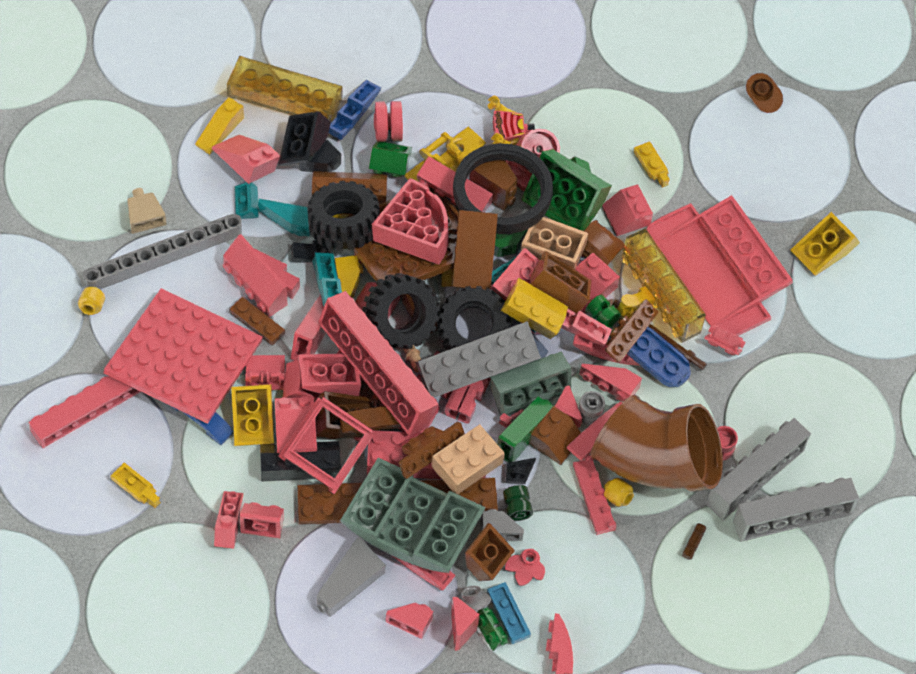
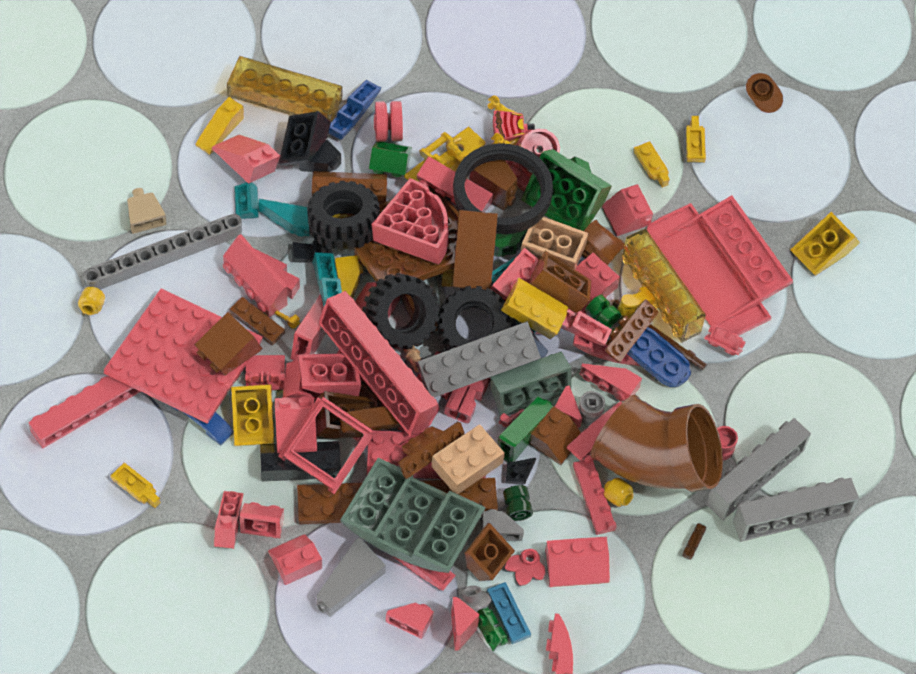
(227, 345): none -> dark orange slope
(292, 321): none -> yellow hand
(296, 559): none -> coral slope
(577, 561): none -> coral slope
(695, 141): none -> yellow hinge

